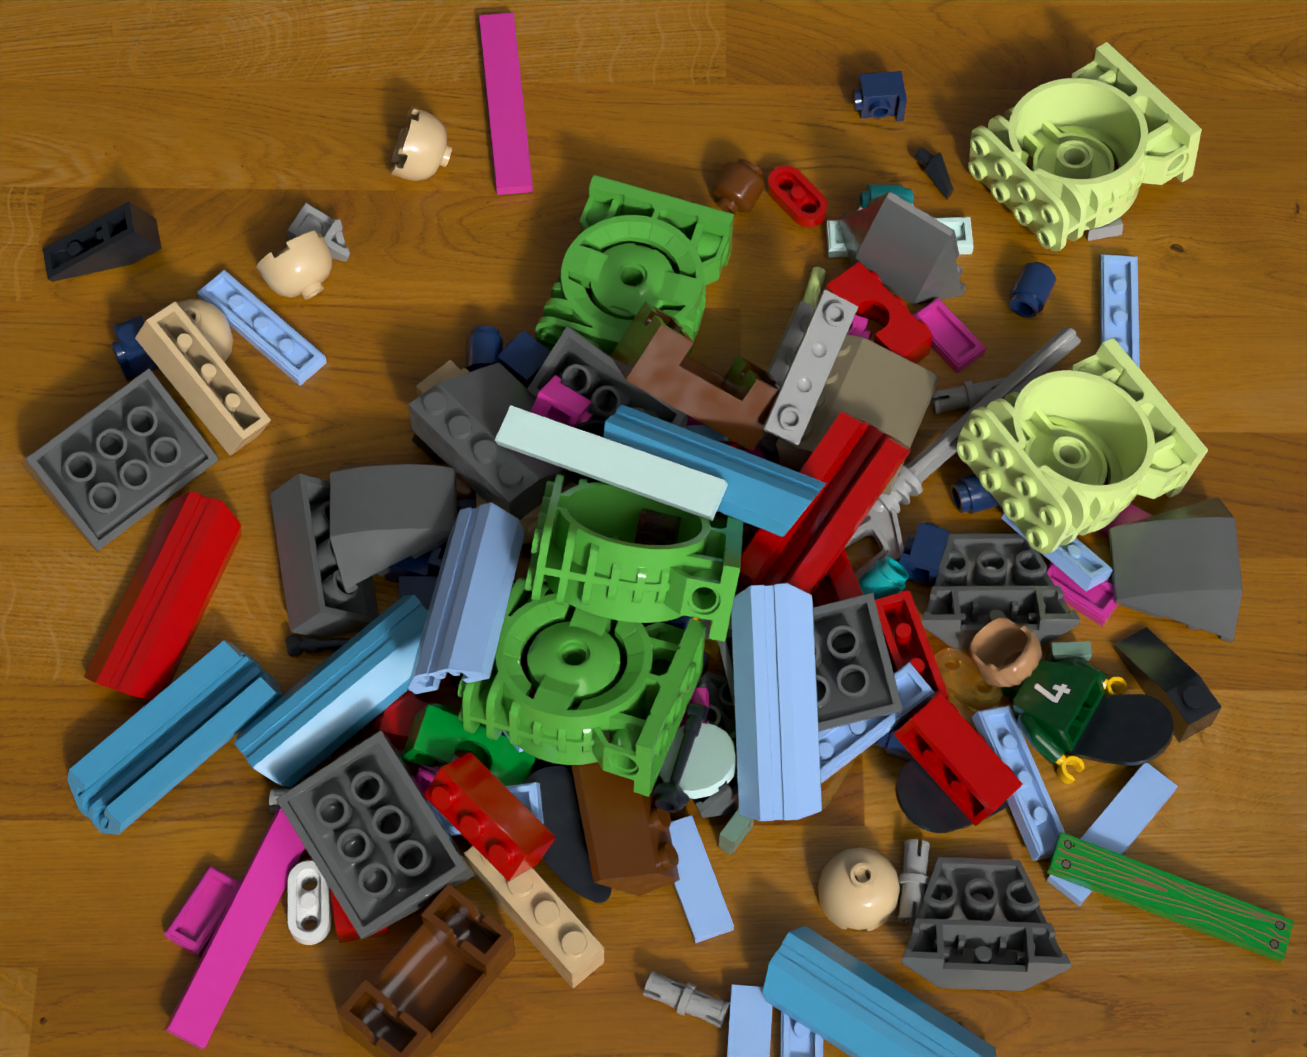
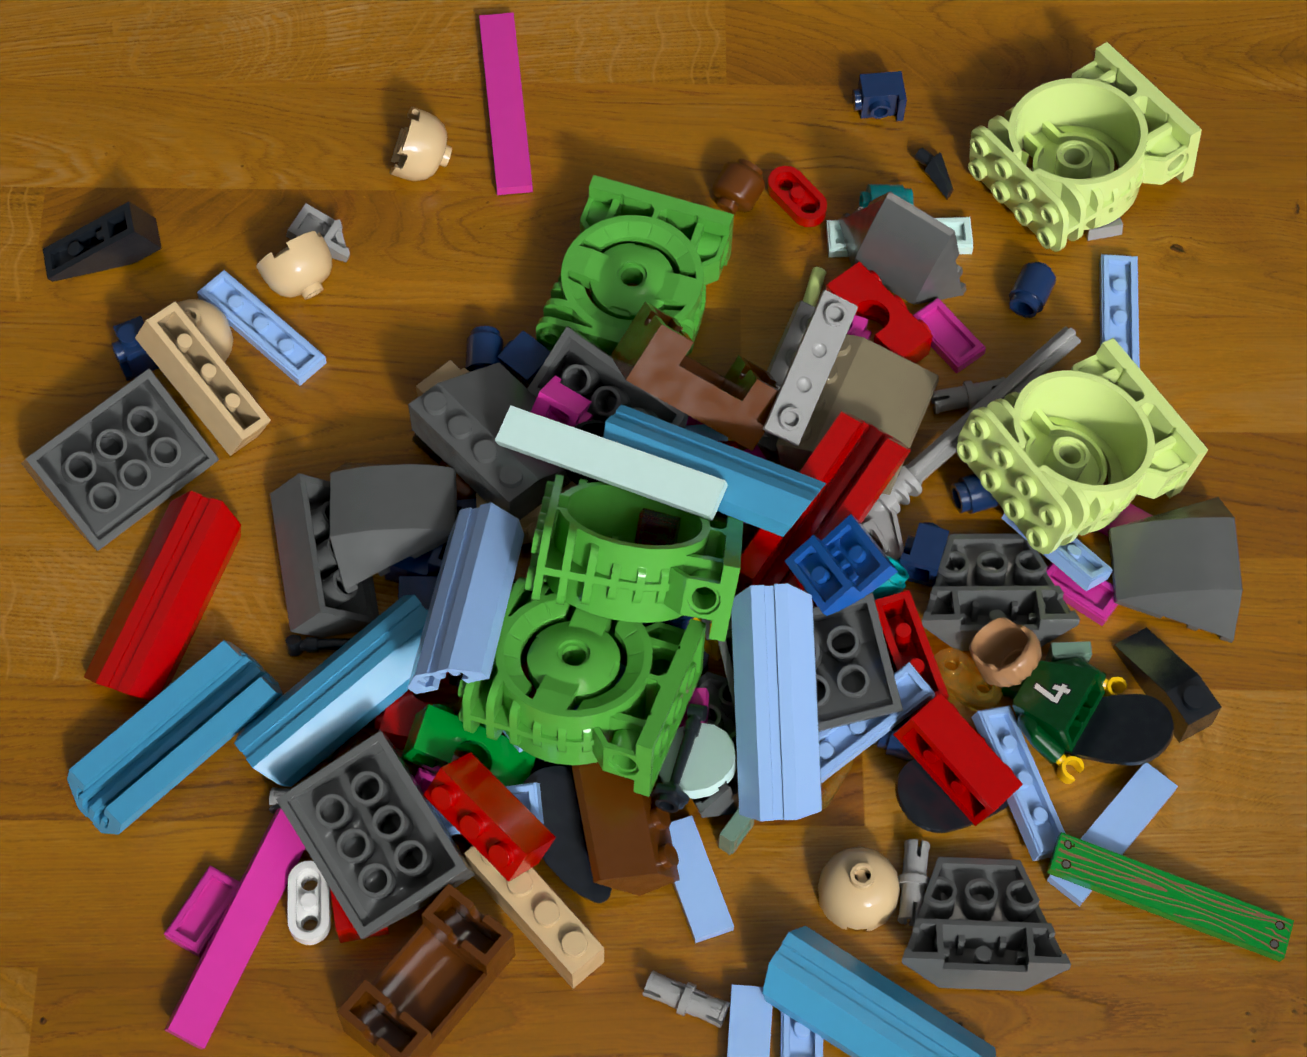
(840, 566): none -> blue slope

